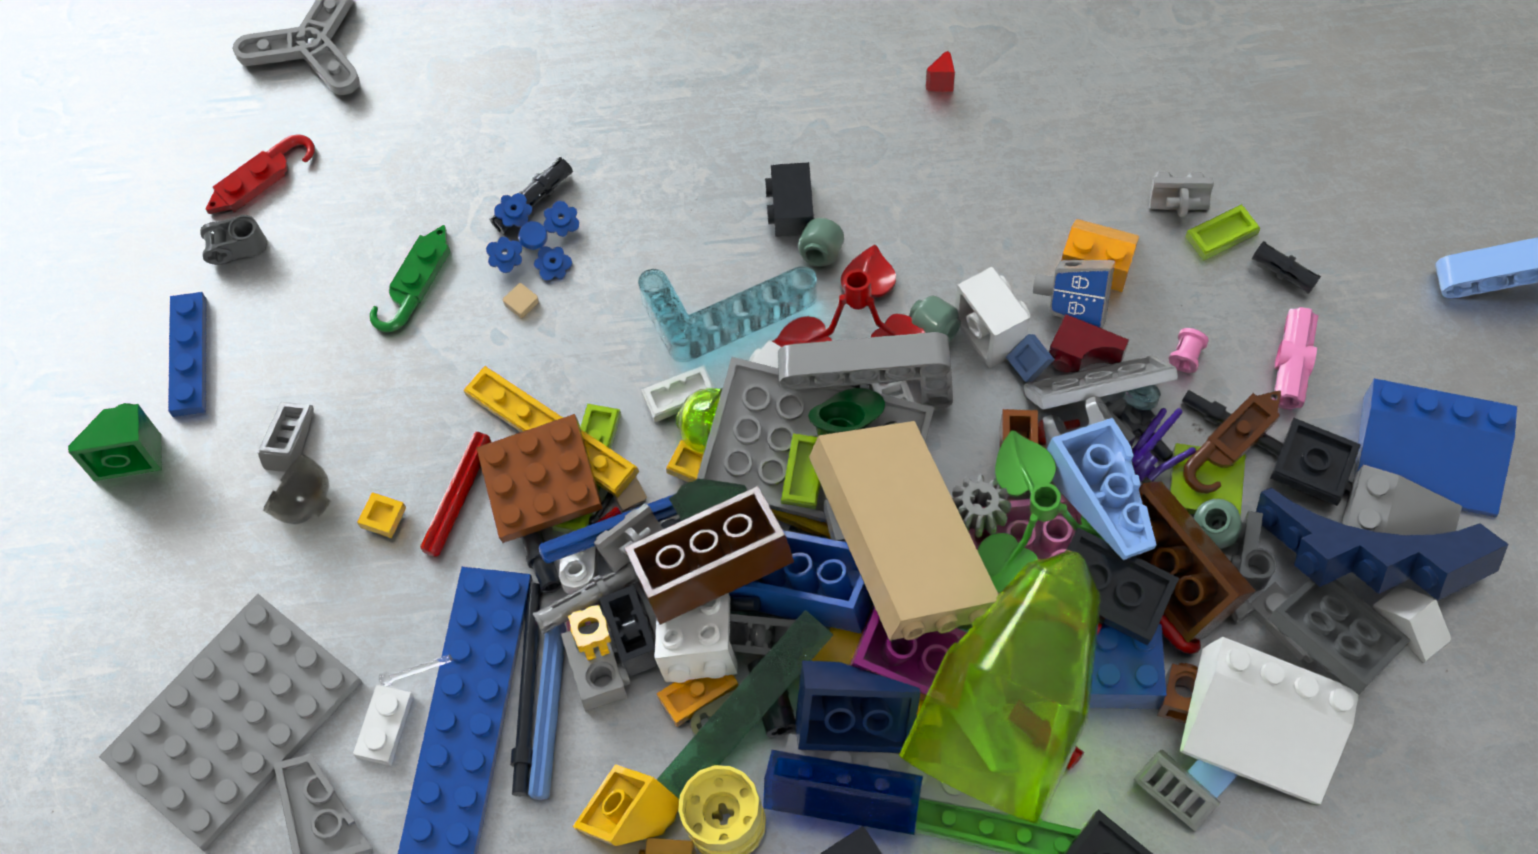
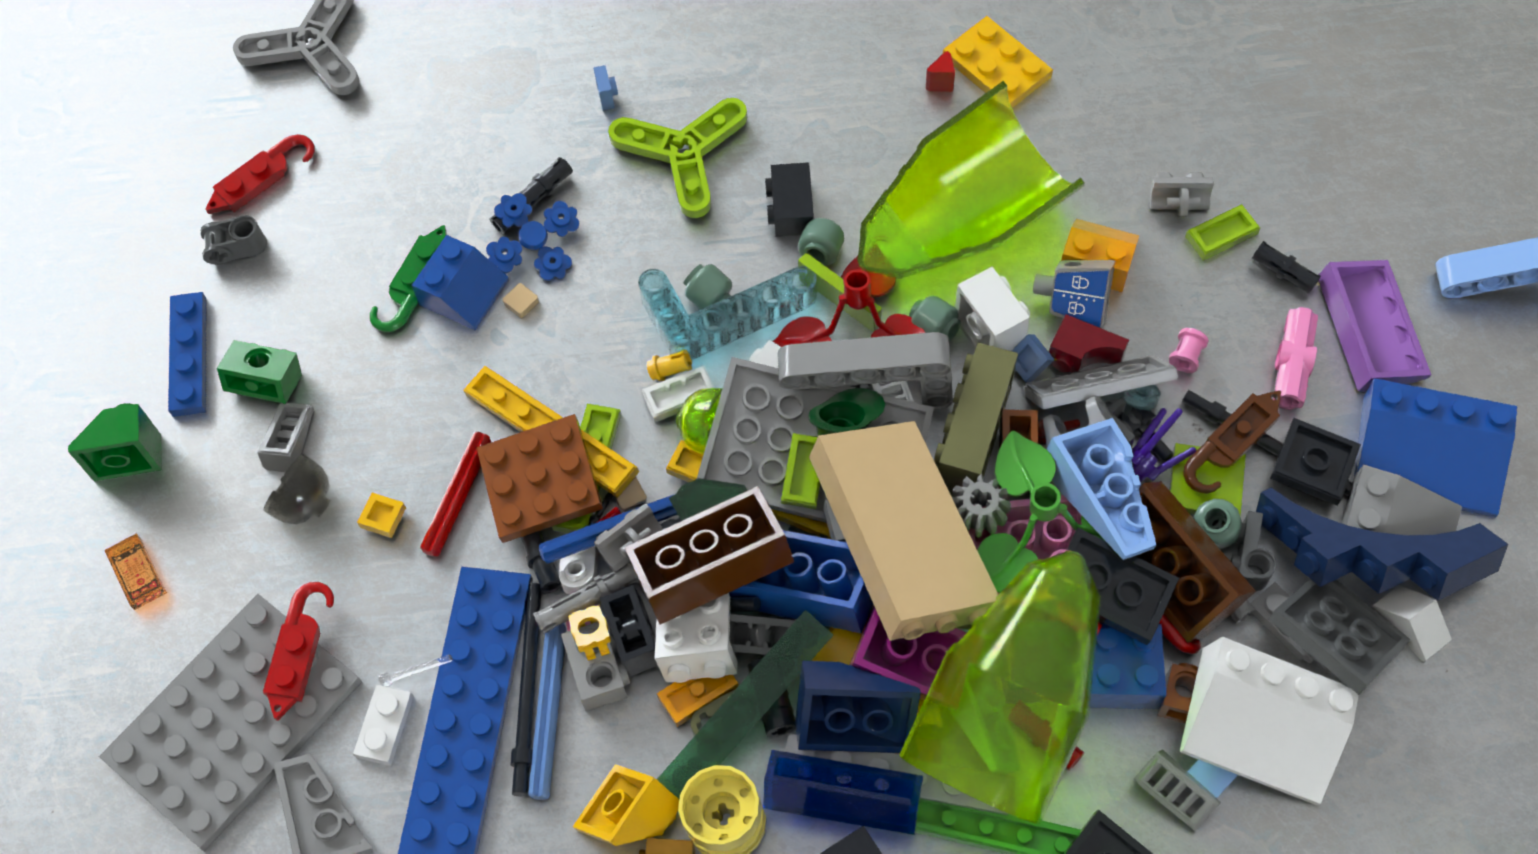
(135, 571): none -> clear orange tile
(259, 371): none -> green brick
(294, 651): none -> red plate
(459, 283): none -> blue slope
(606, 87): none -> medium blue plate
(669, 365): none -> yellow pin
(687, 167): none -> lime piece
(707, 286): none -> sand green head
(832, 286): none -> lime tile
(961, 193): none -> clear neon green windscreen
(975, 415): none -> olive brick
(992, 55): none -> yellow plate
(1372, 323): none -> medium lavender slope

